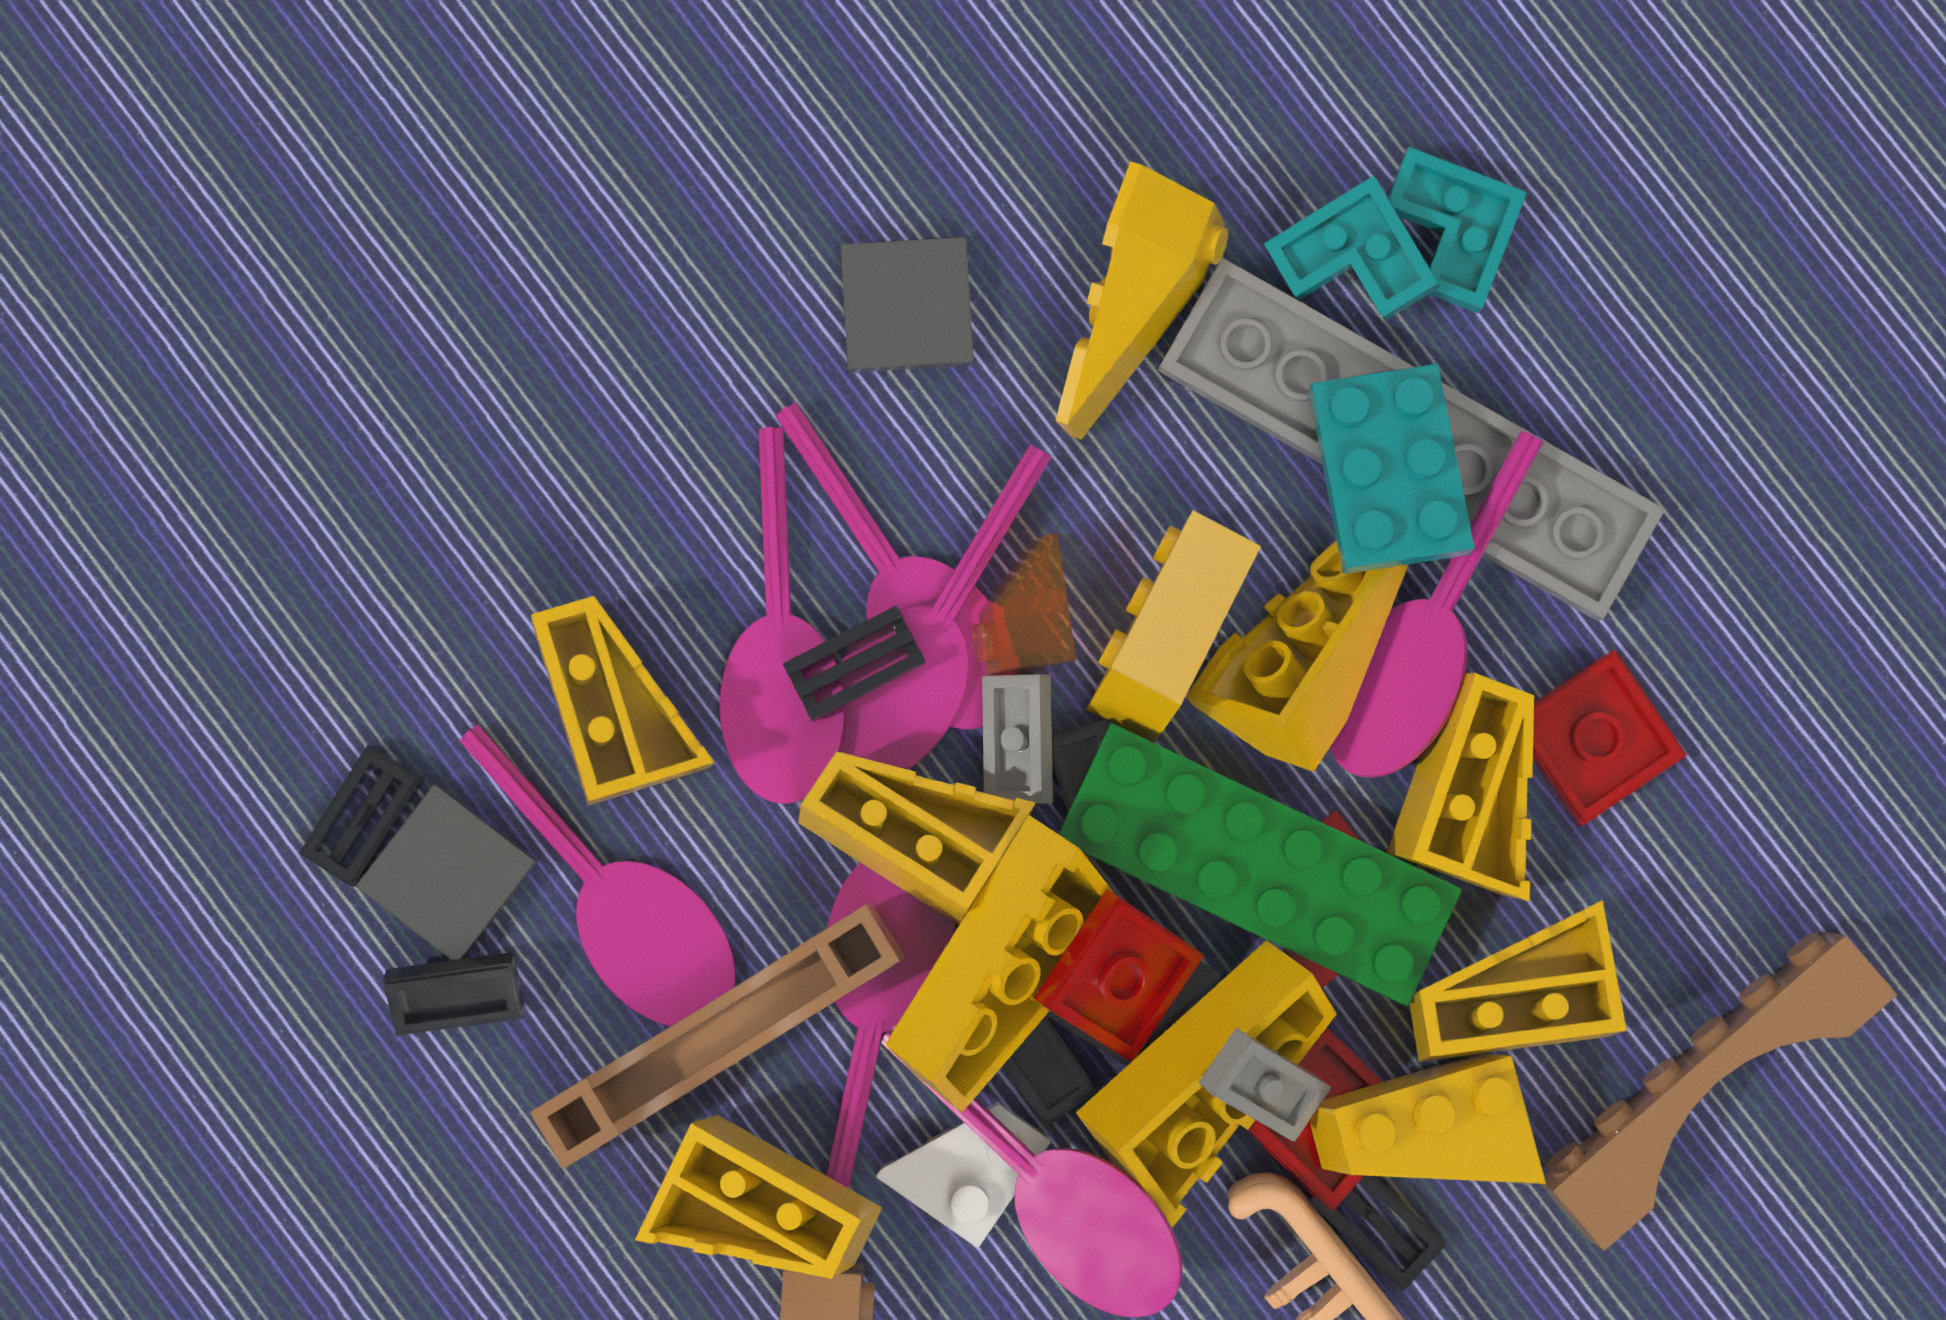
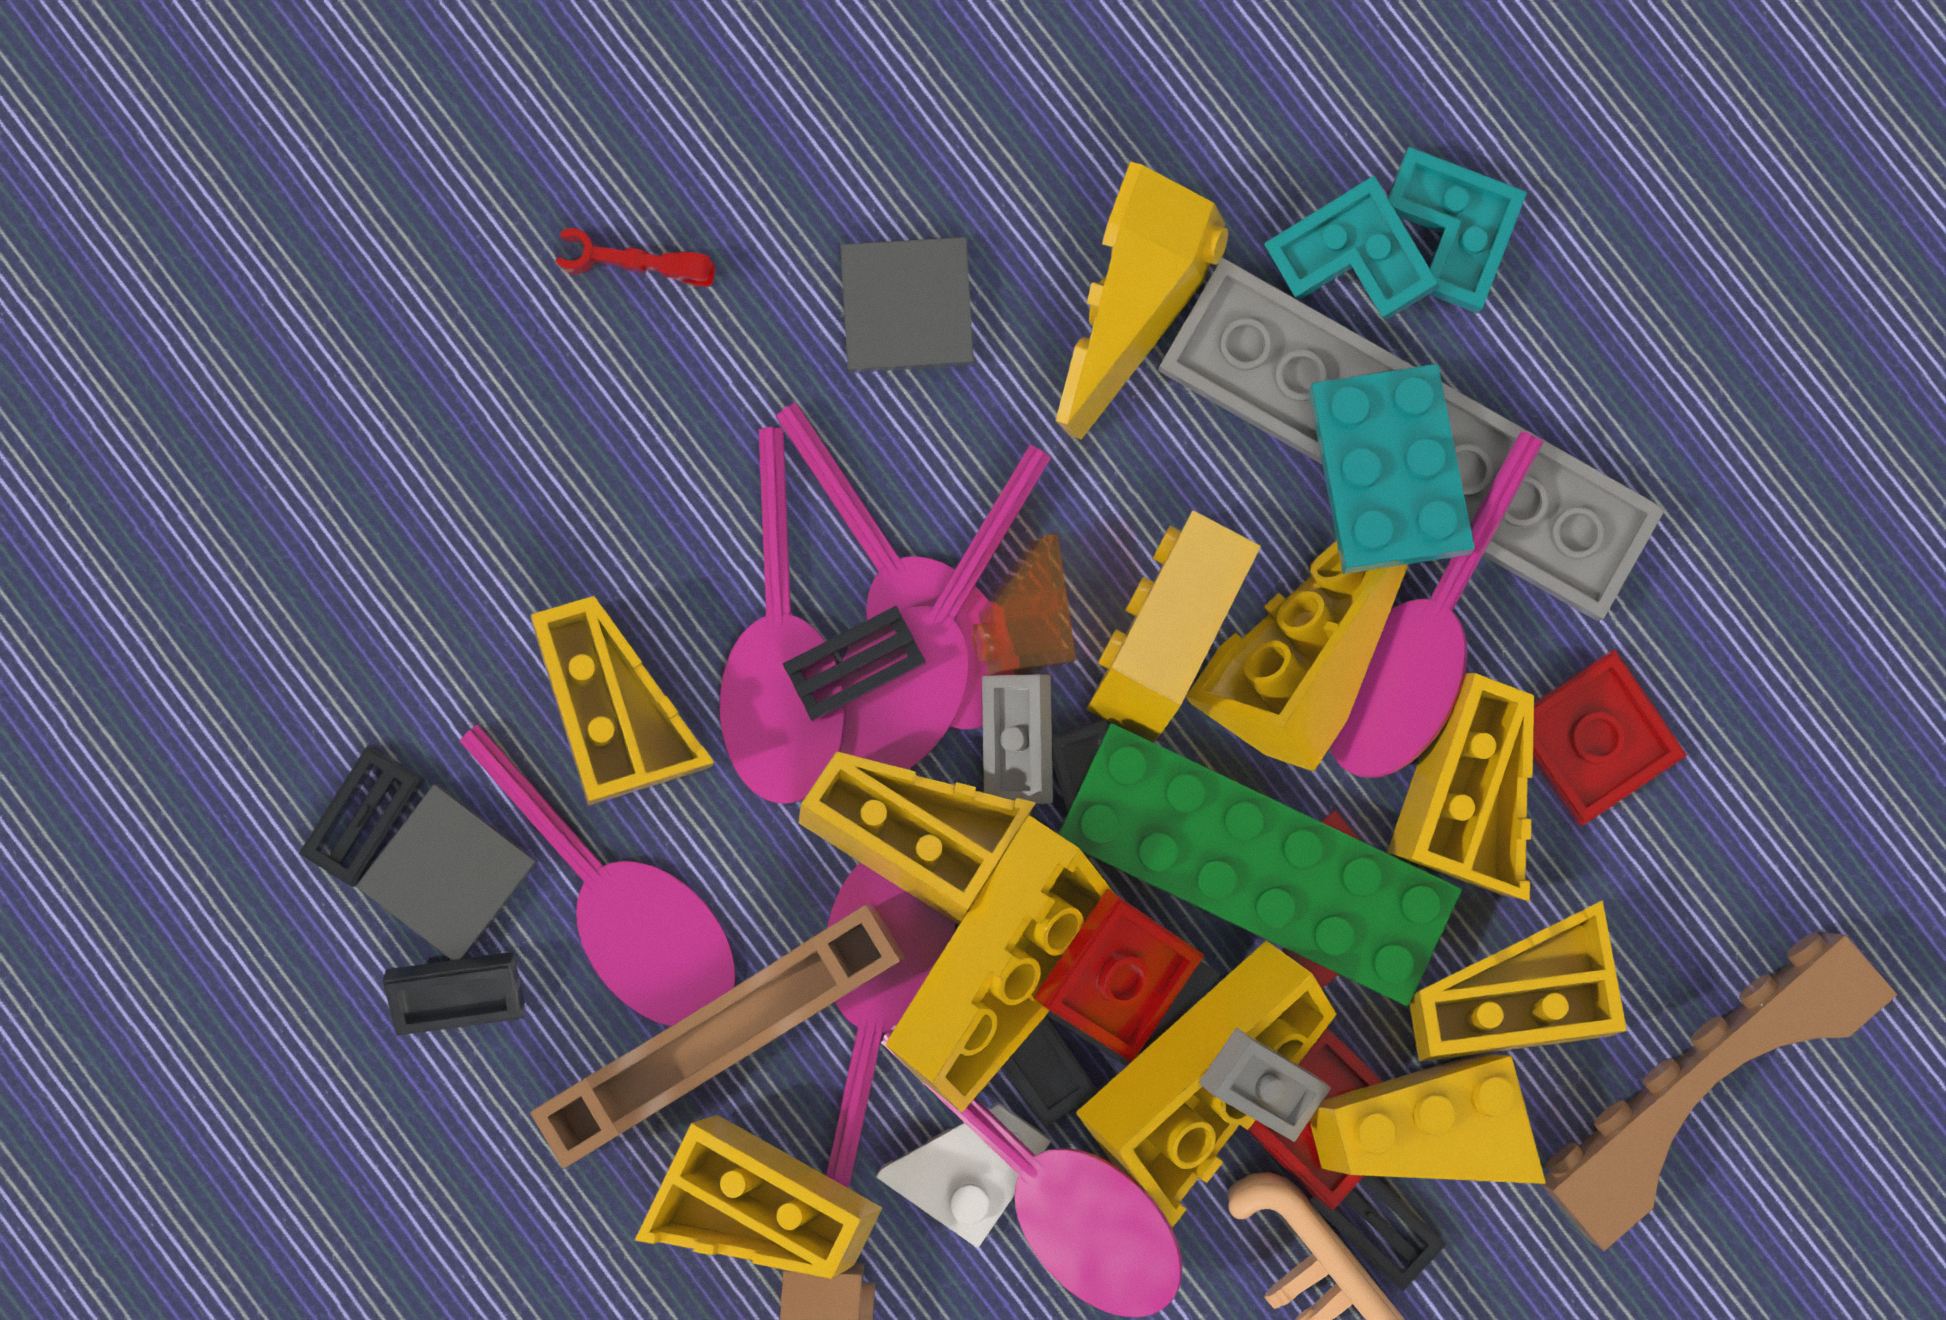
(684, 267): none -> red piece

